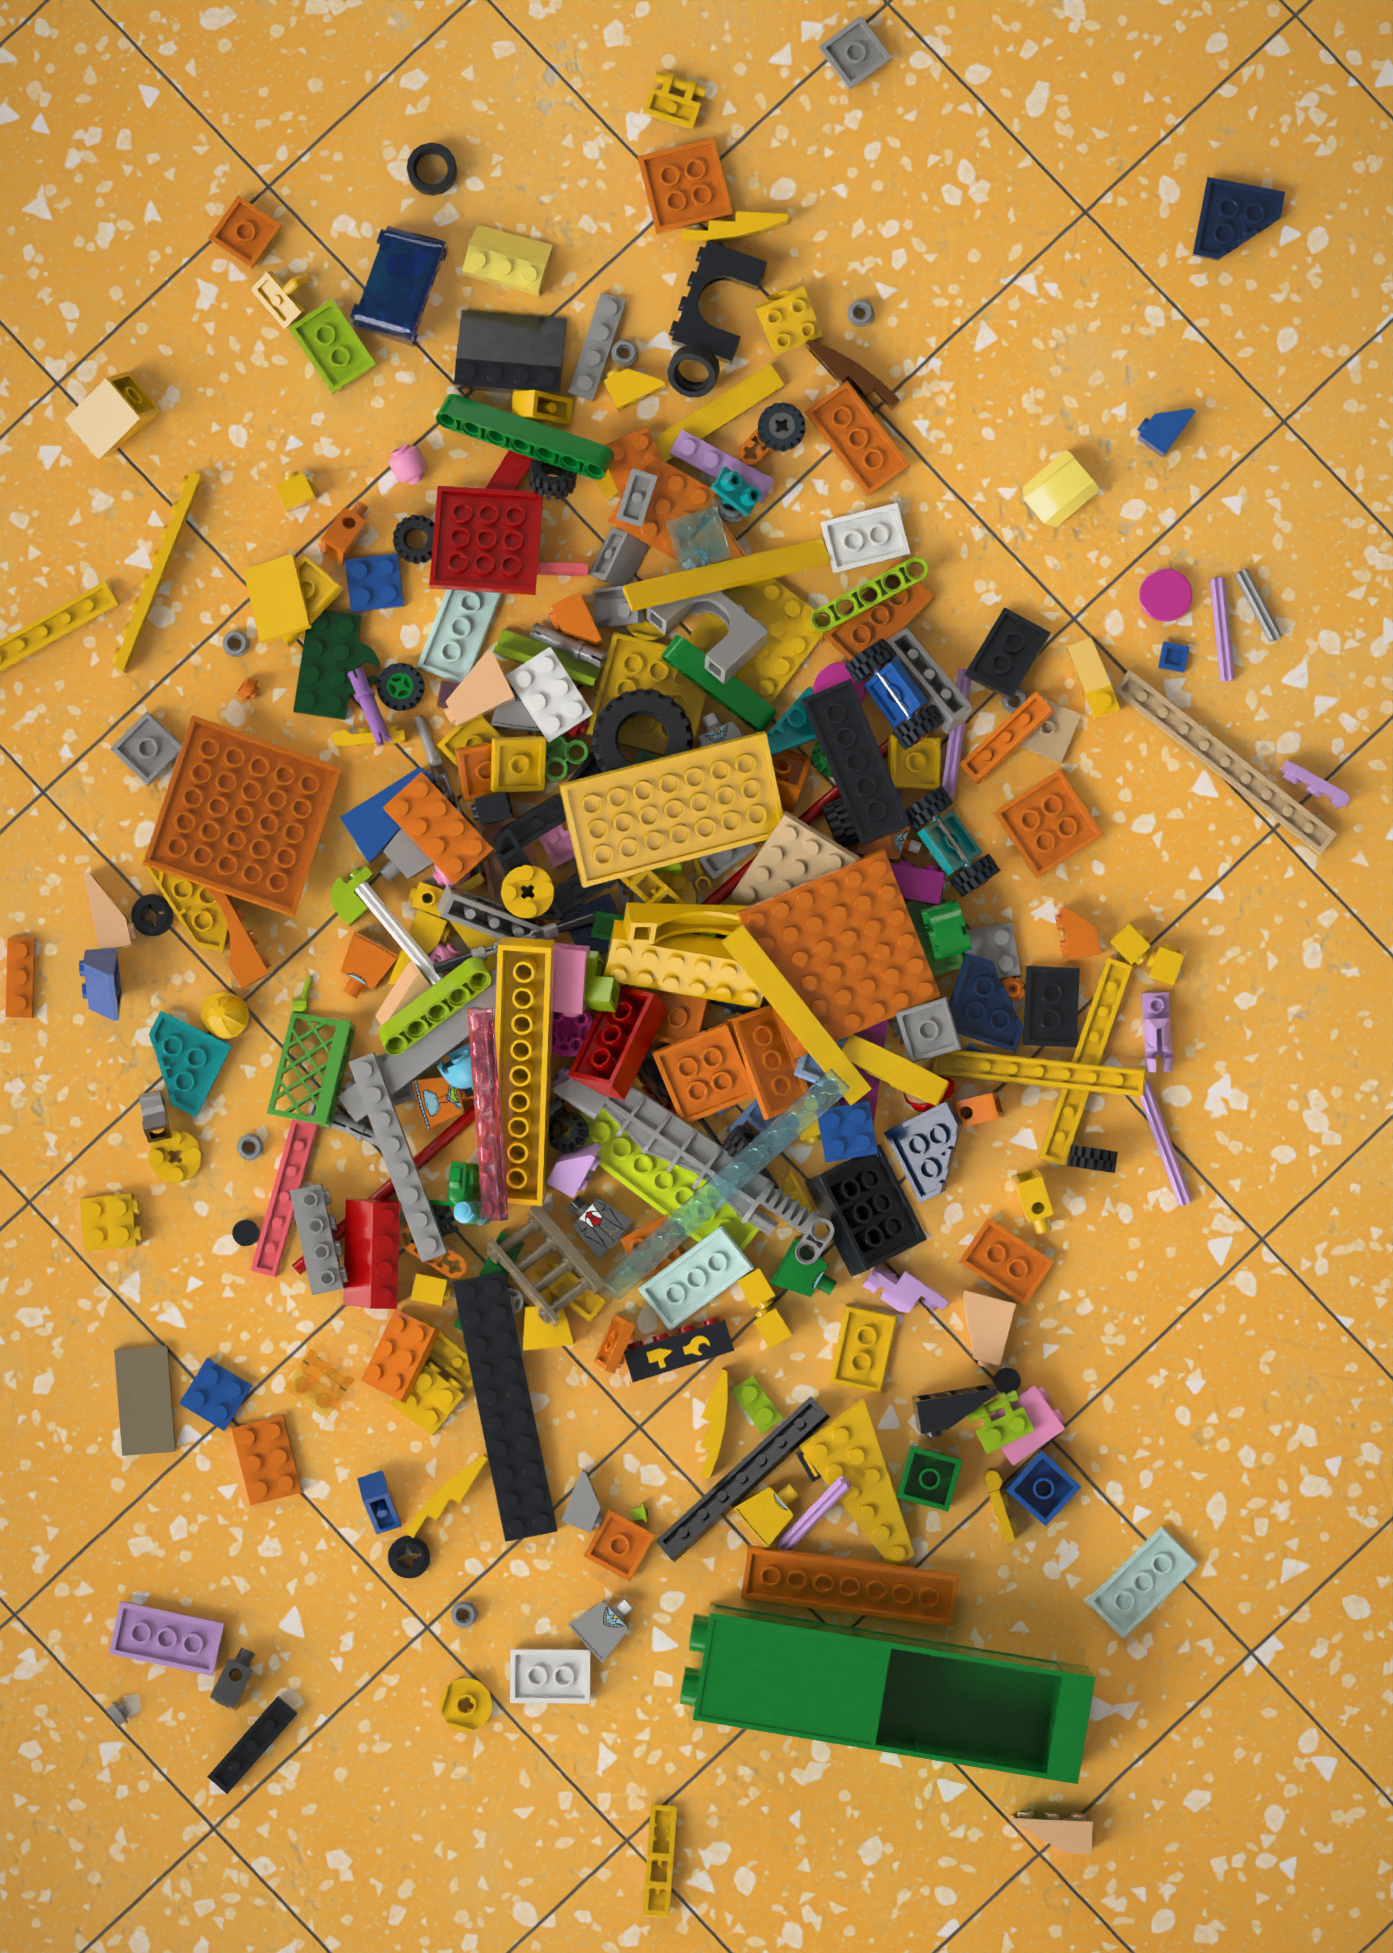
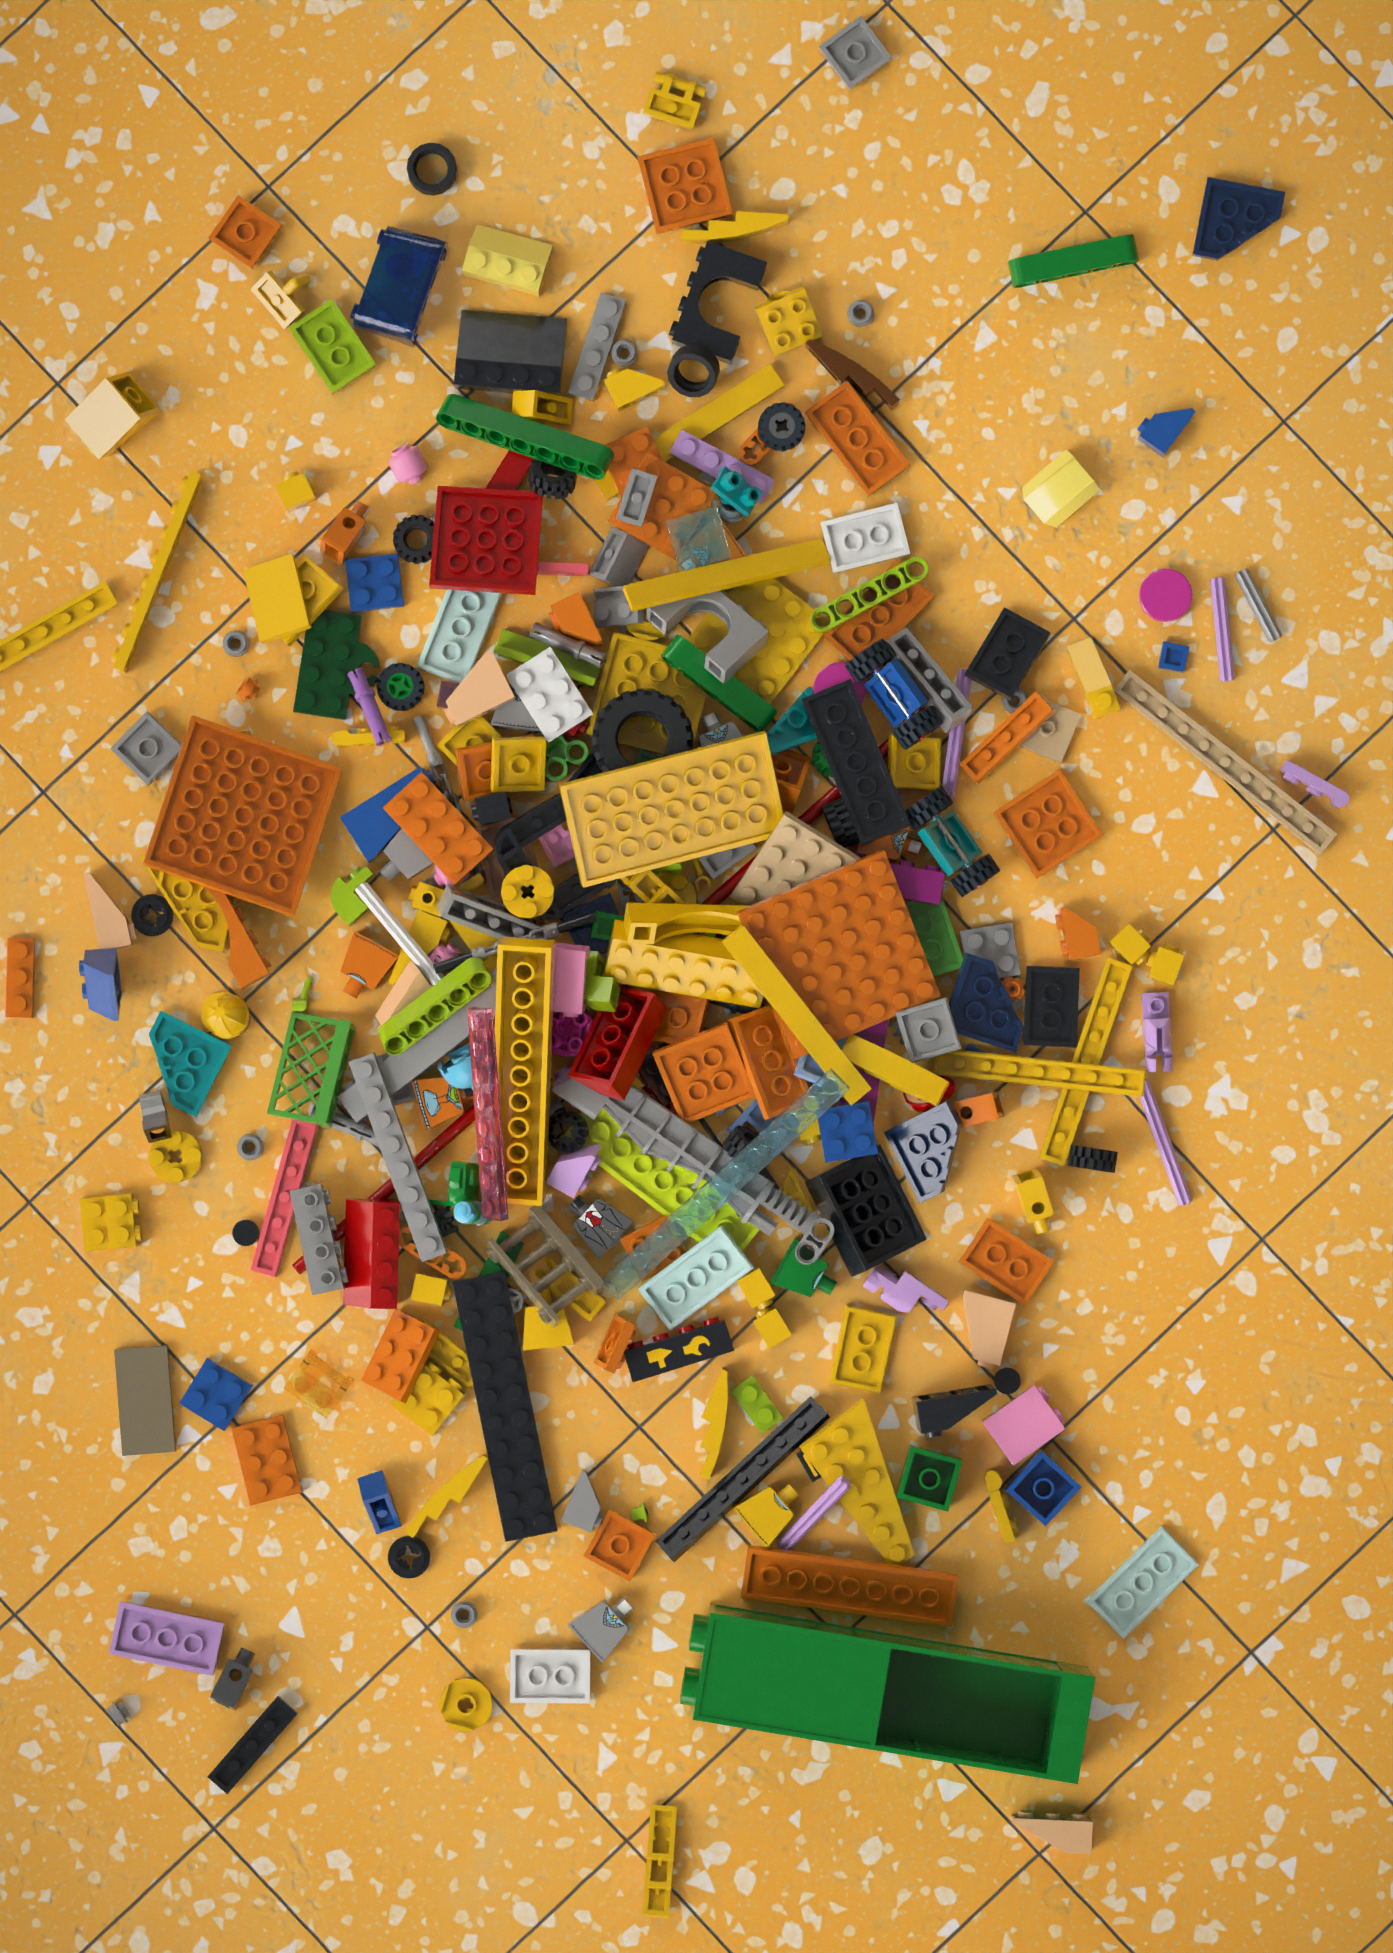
(946, 929): green brick -> none
(1003, 1429): lime plate -> none
(1073, 261): none -> green beam

